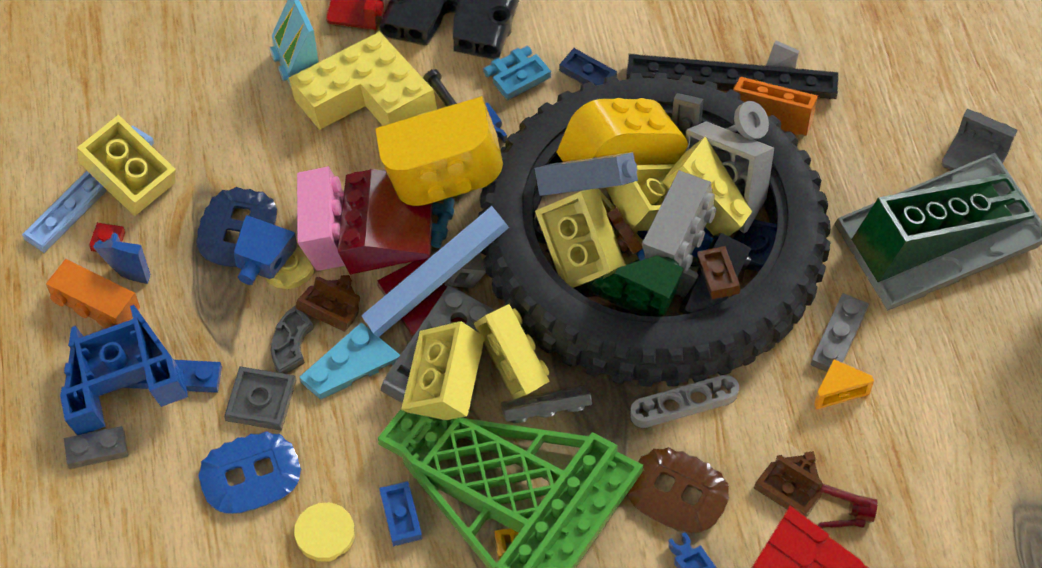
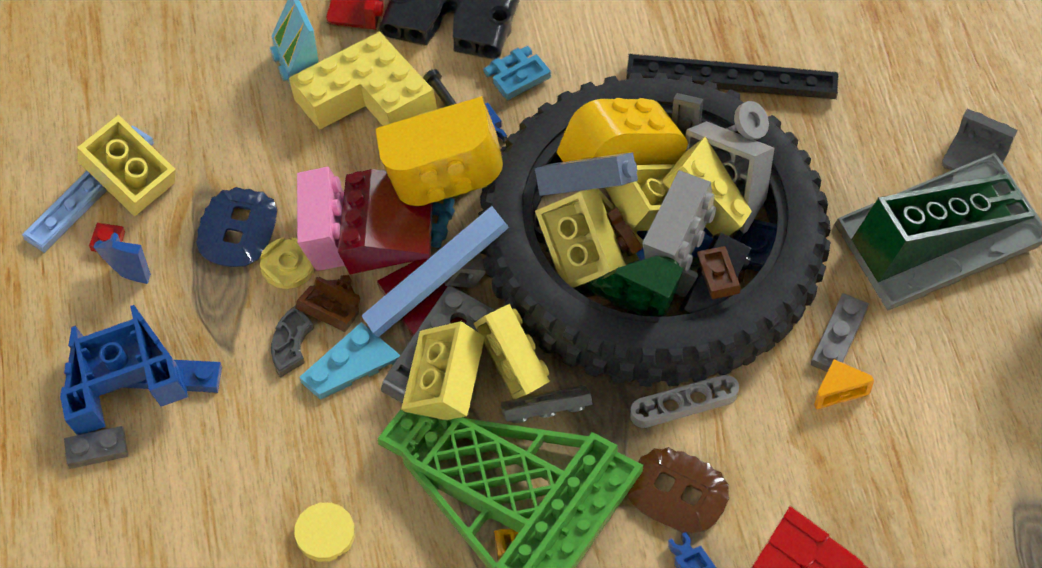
(91, 295): orange brick -> none
(255, 490): blue piece -> none
(260, 398): dark grey tile -> none
(262, 249): blue torso -> none
(400, 513): blue plate -> none
(585, 68): dark blue plate -> none
(783, 56): light grey slope -> none
(790, 106): orange brick -> none
(792, 482): reddish brown slope -> none
(860, 507): dark red plant -> none

